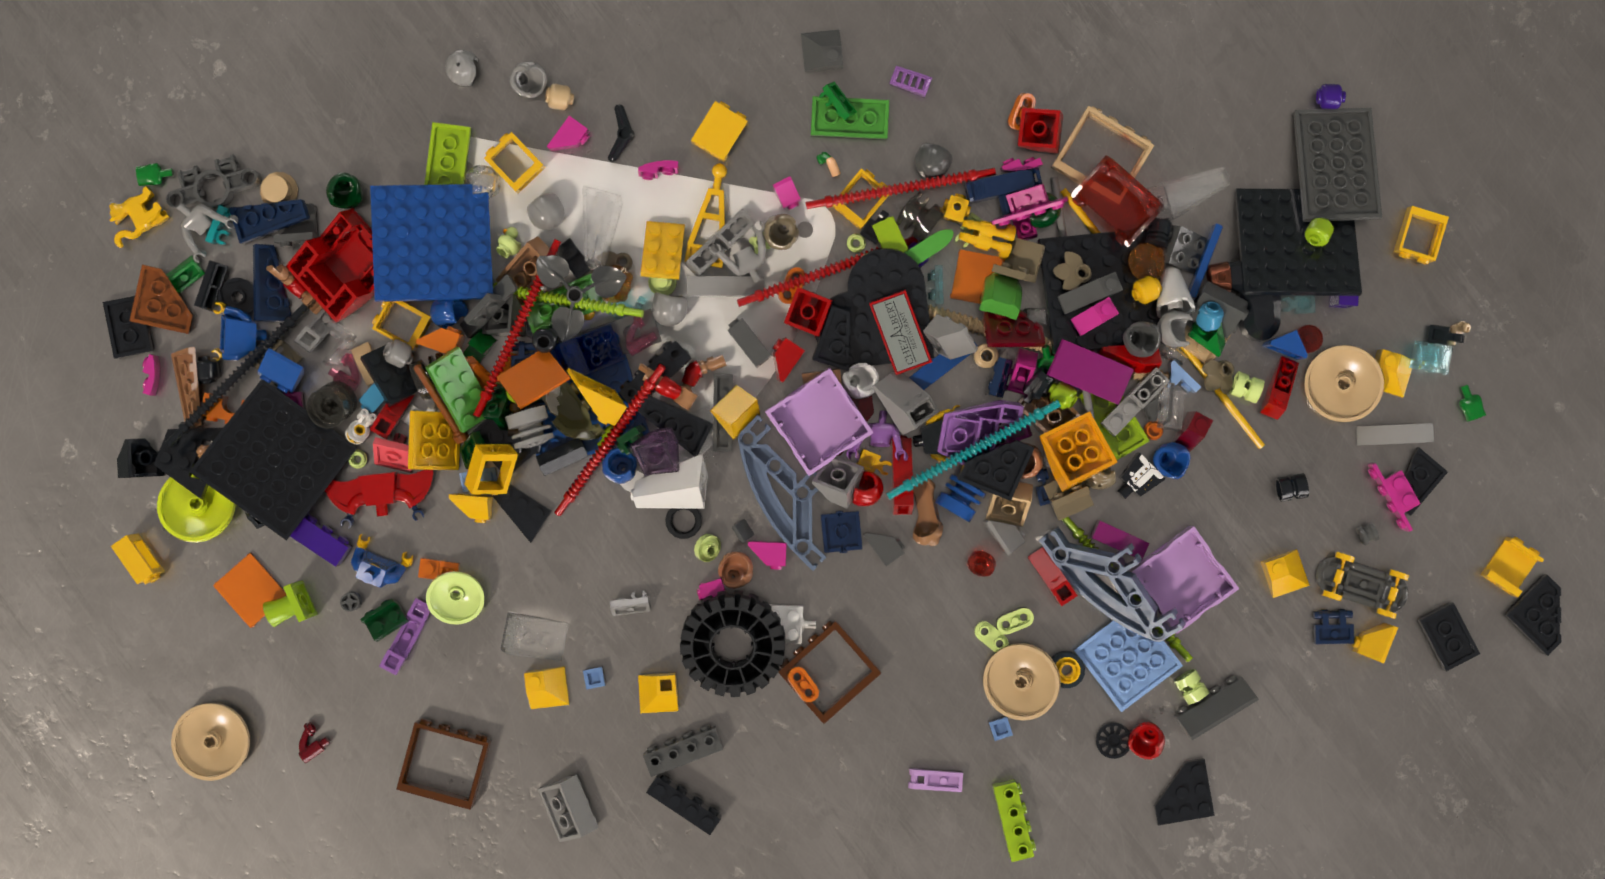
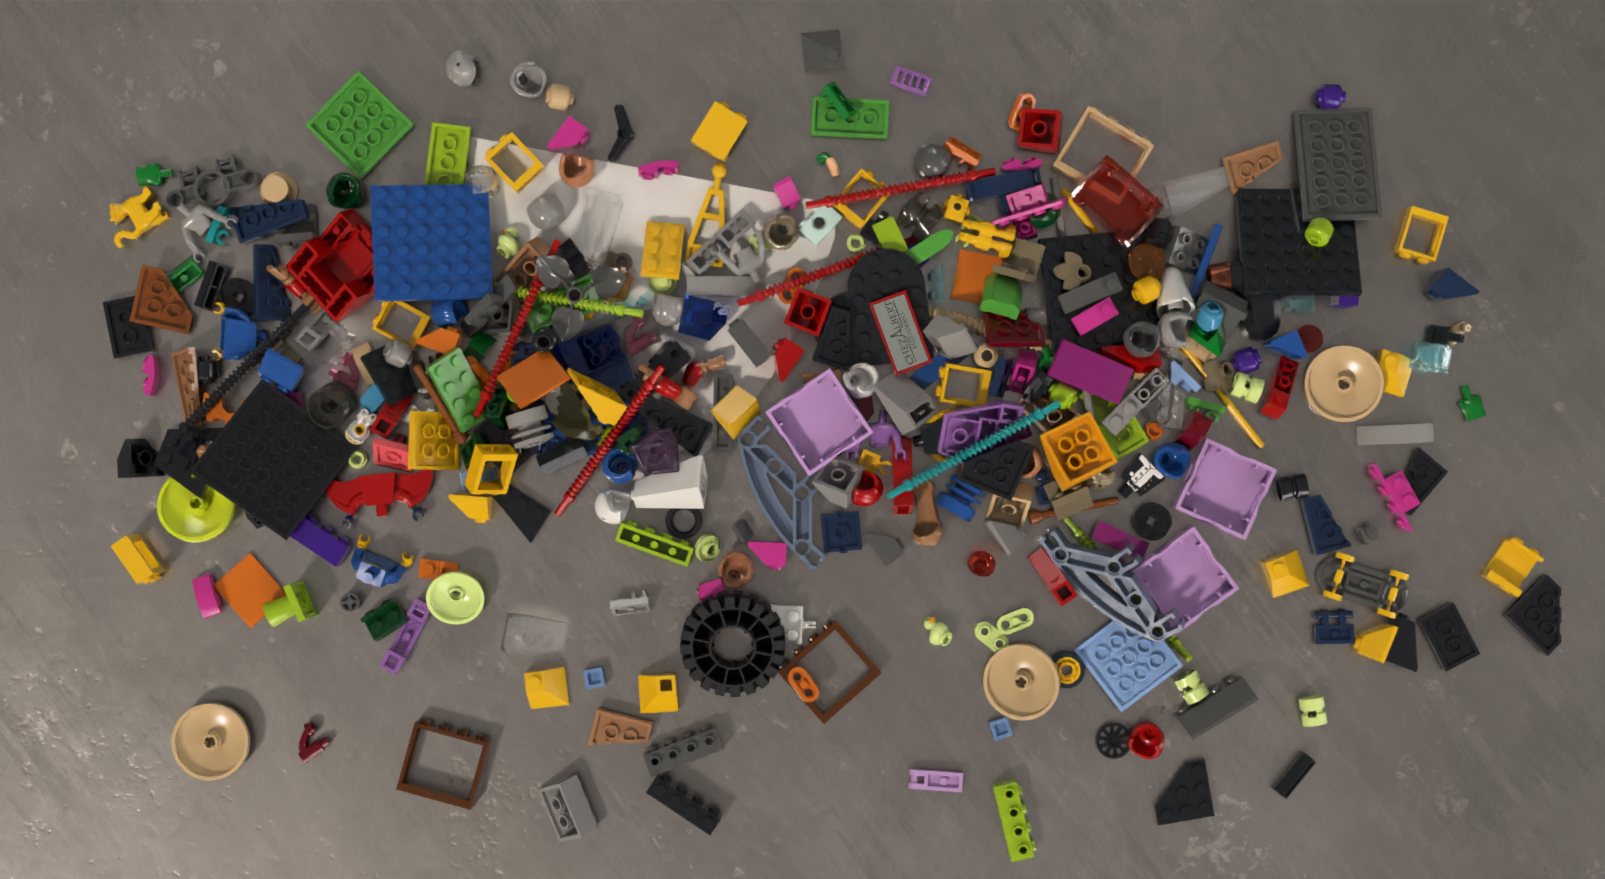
(205, 594): none -> dark pink slope
(359, 125): none -> bright green plate
(576, 170): none -> nougat piece
(612, 506): none -> white piece
(616, 728): none -> medium nougat wing
(655, 544): none -> lime brick
(702, 317): none -> clear blue slope
(814, 234): none -> light aqua brick
(939, 631): none -> yellowish green animal
(961, 150): none -> orange plate
(982, 388): none -> yellow window
(1036, 516): none -> dark orange piece
(1157, 512): none -> black plate
(1197, 404): none -> bright green plate
(1223, 488): none -> lavender tile
(1247, 360): none -> dark purple head
(1249, 164): none -> medium nougat wing
(1293, 774): none -> black piece
(1312, 703): none -> yellowish green wheel
(1321, 526): none -> dark blue wing
(1403, 648): none -> black slope
(1448, 285): none -> dark blue slope

